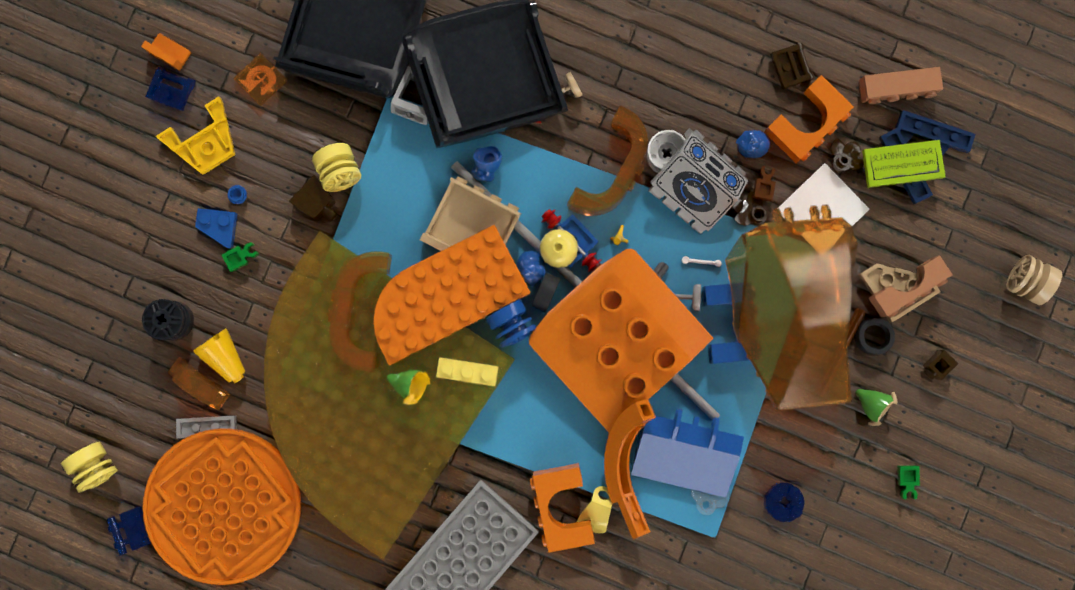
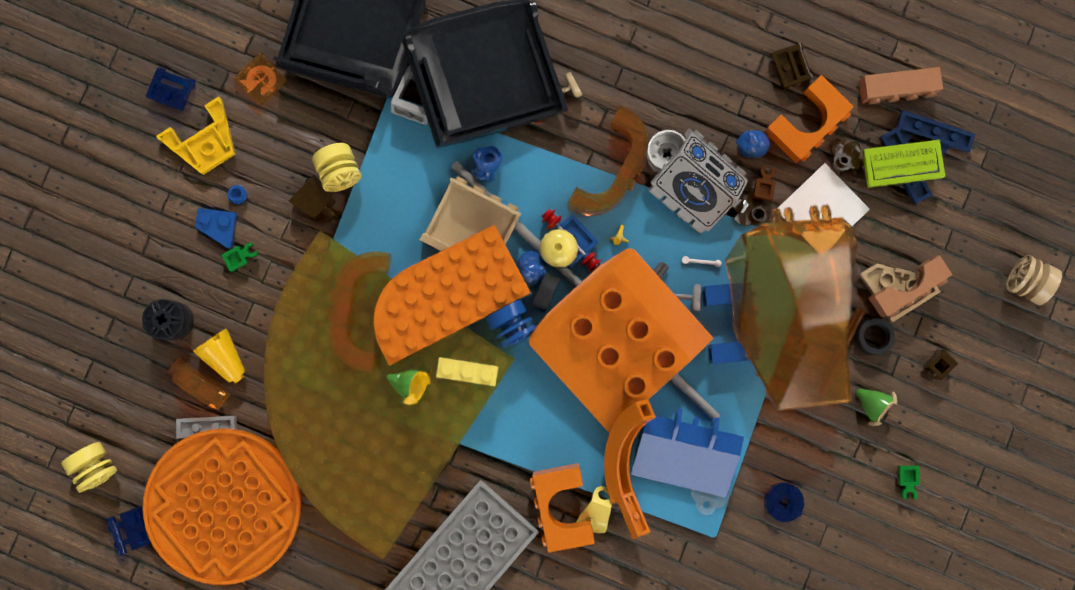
(167, 51): orange panel -> none

